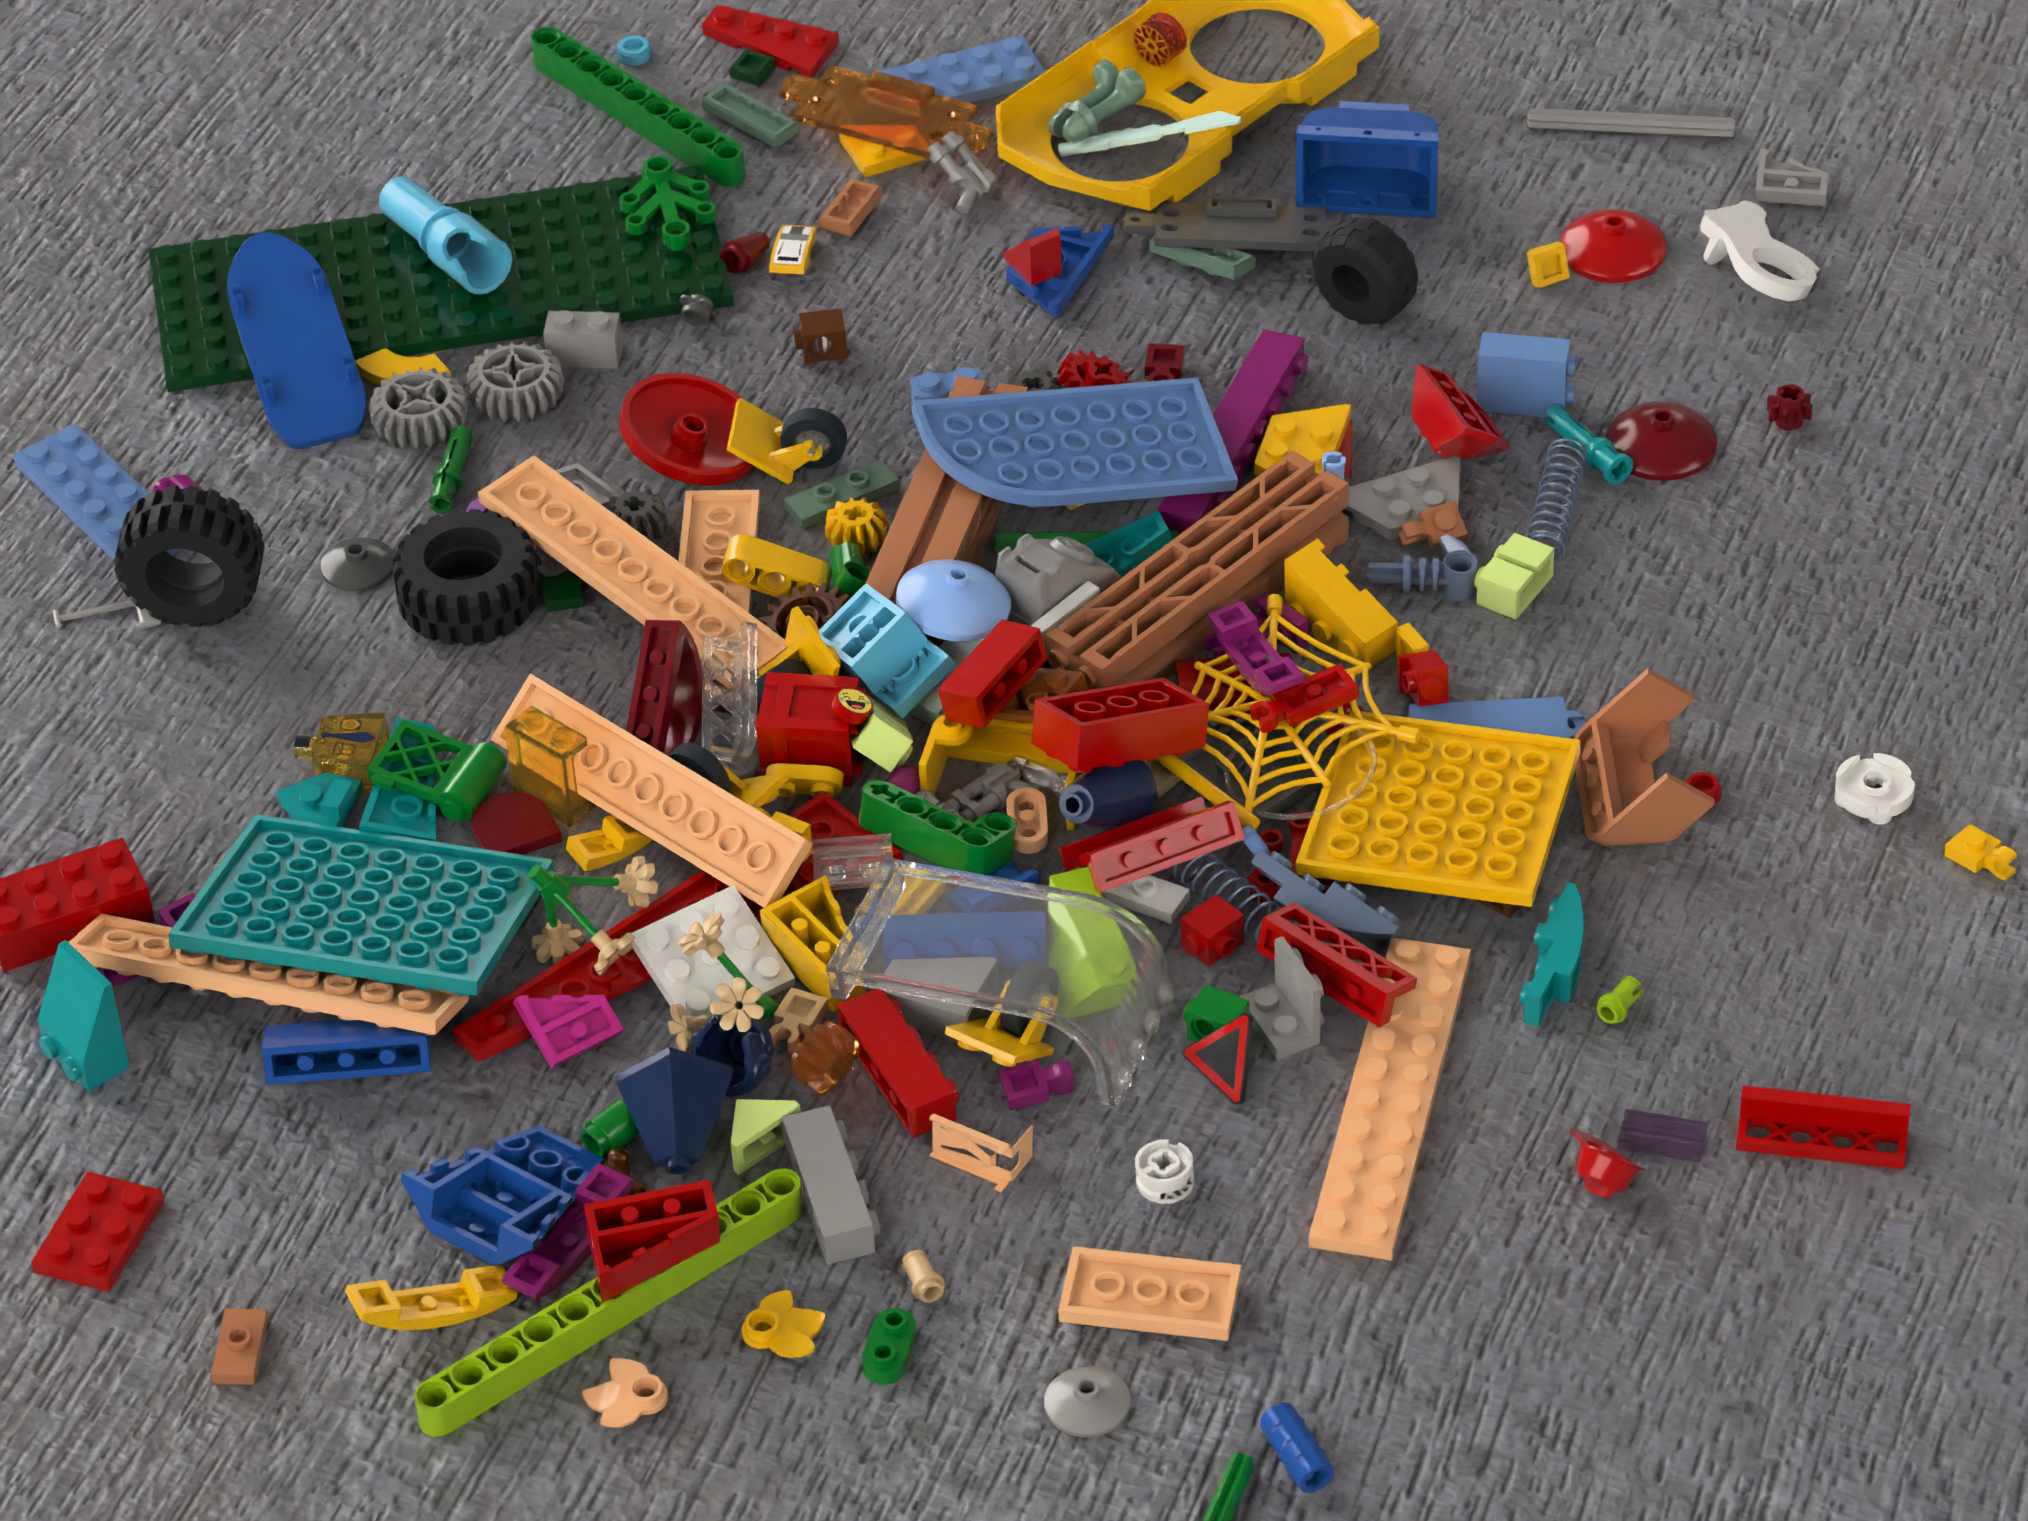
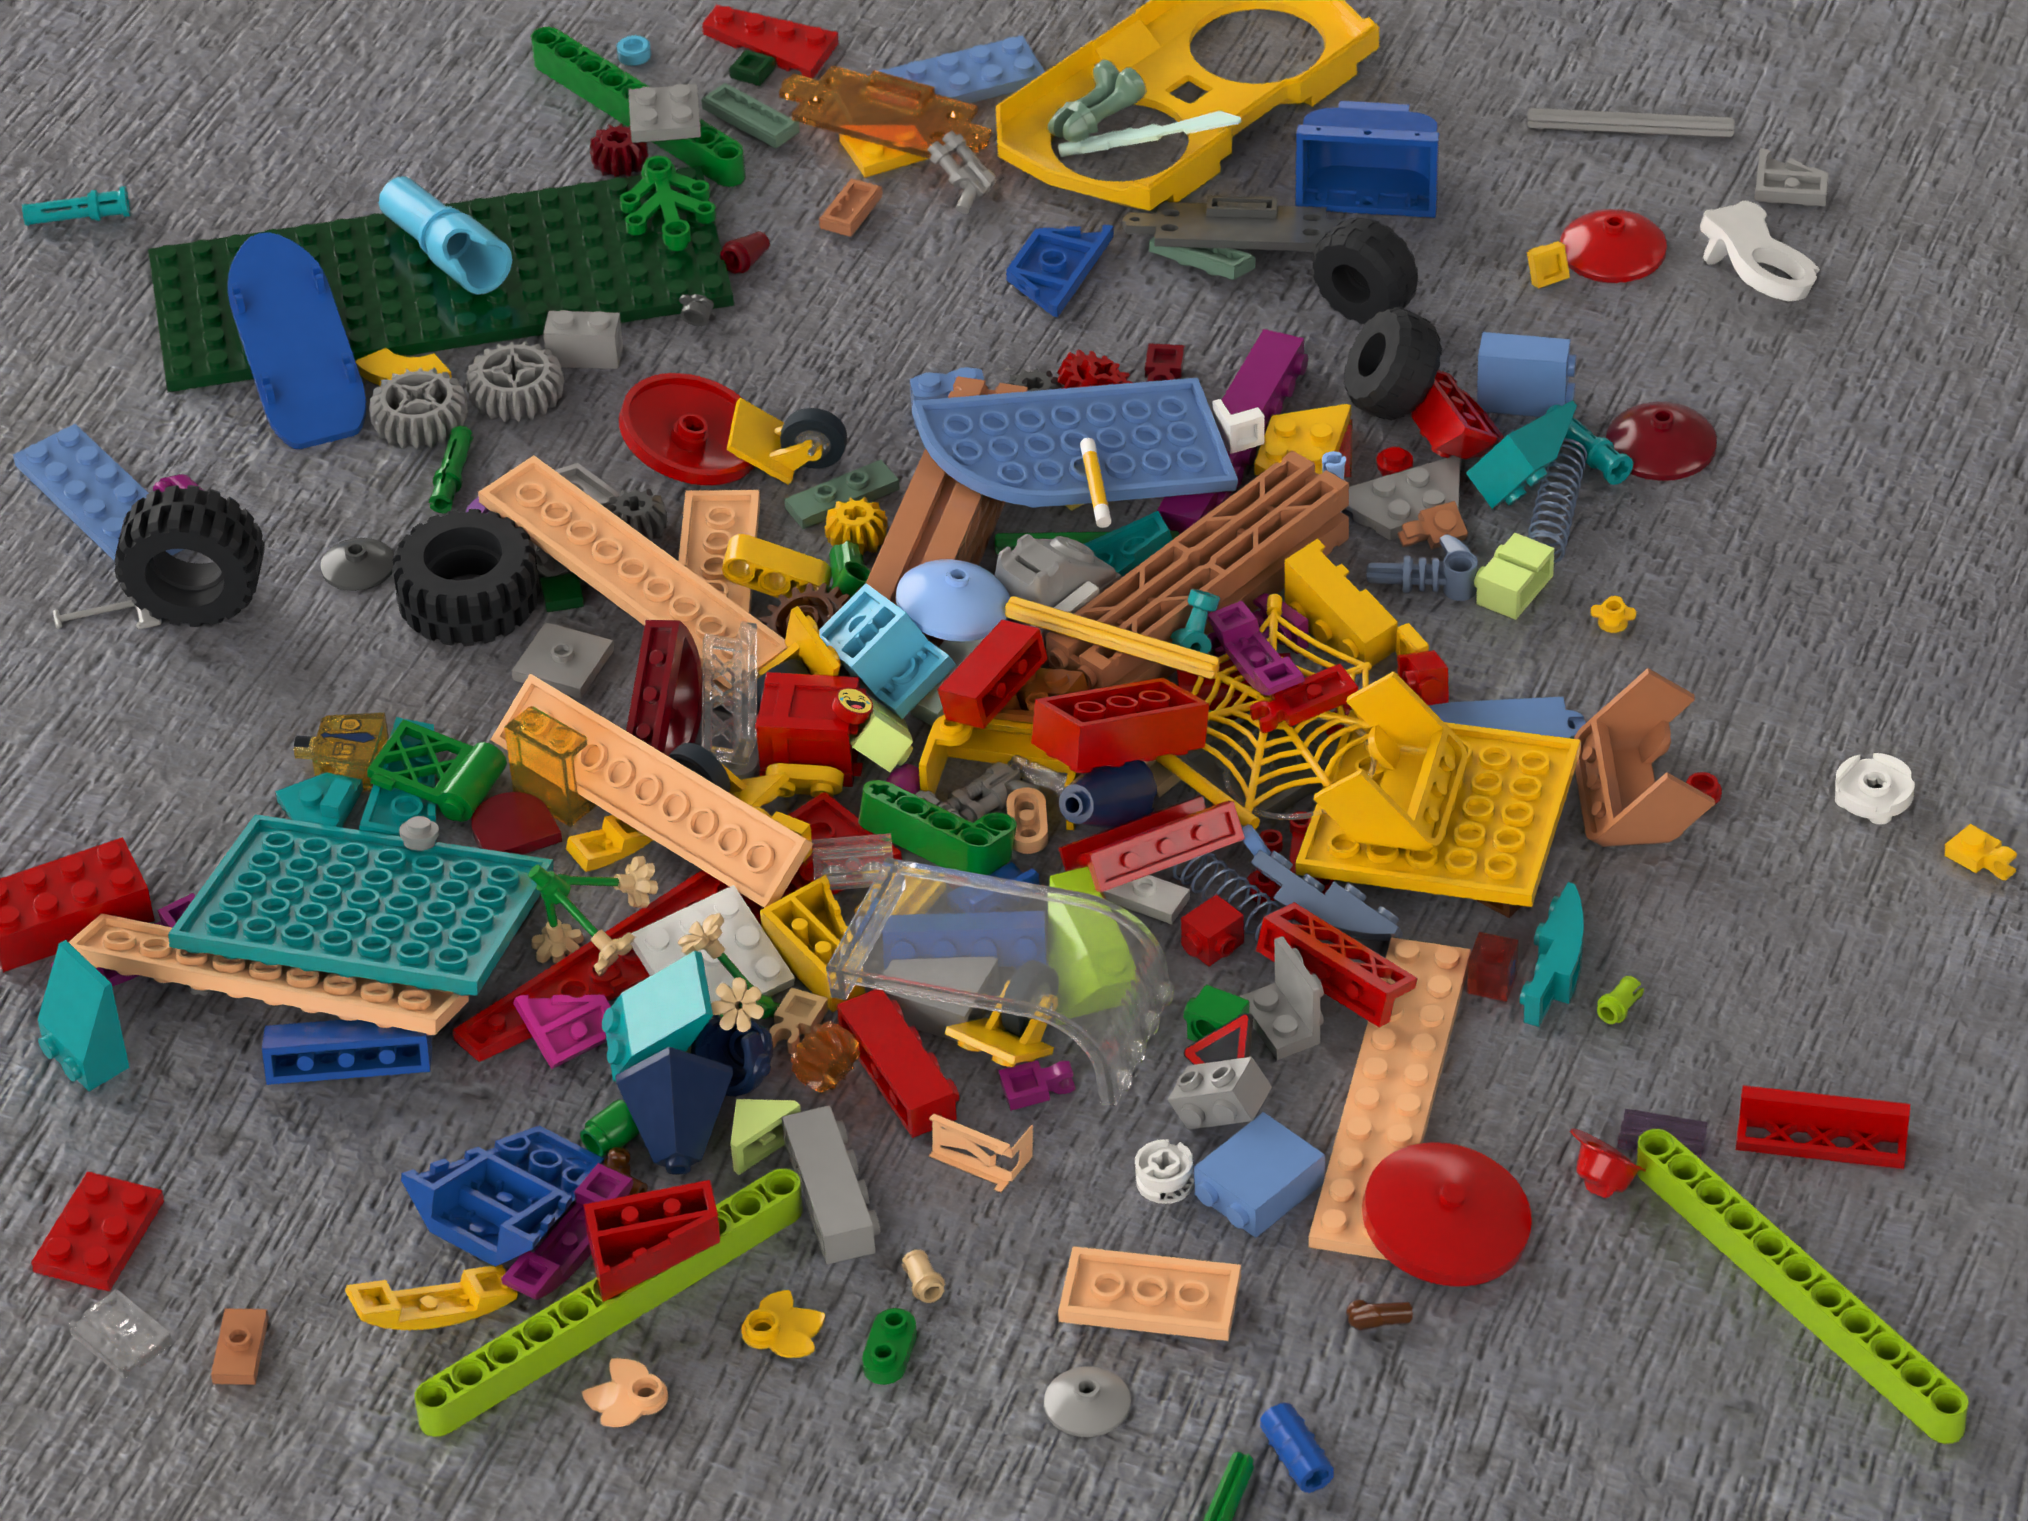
(96, 209): none -> teal pin
(120, 1333): none -> clear plate
(419, 833): none -> light grey plate
(564, 659): none -> light grey plate
(615, 153): none -> dark red gear
(658, 1014): none -> slope
(664, 113): none -> light grey plate
(792, 249): slope -> none
(821, 336): reddish brown brick -> none
(1037, 257): red slope -> none
(1095, 482): none -> yellow bar
(1112, 637): none -> yellow axle
(1161, 37): clear red wheel -> none
(1193, 634): none -> teal leg
(1219, 1093): none -> light grey brick
(1241, 429): none -> white panel
(1259, 1175): none -> medium blue brick
(1369, 1316): none -> reddish brown arm
(1392, 363): none -> black tyre
(1394, 460): none -> red plate
(1419, 778): none -> yellow windscreen
(1446, 1214): none -> red dish
(1492, 966): none -> clear red brick
(1521, 457): none -> teal slope
(1613, 614): none -> yellow plate
(1789, 407): dark red gear -> none
(1803, 1287): none -> lime beam

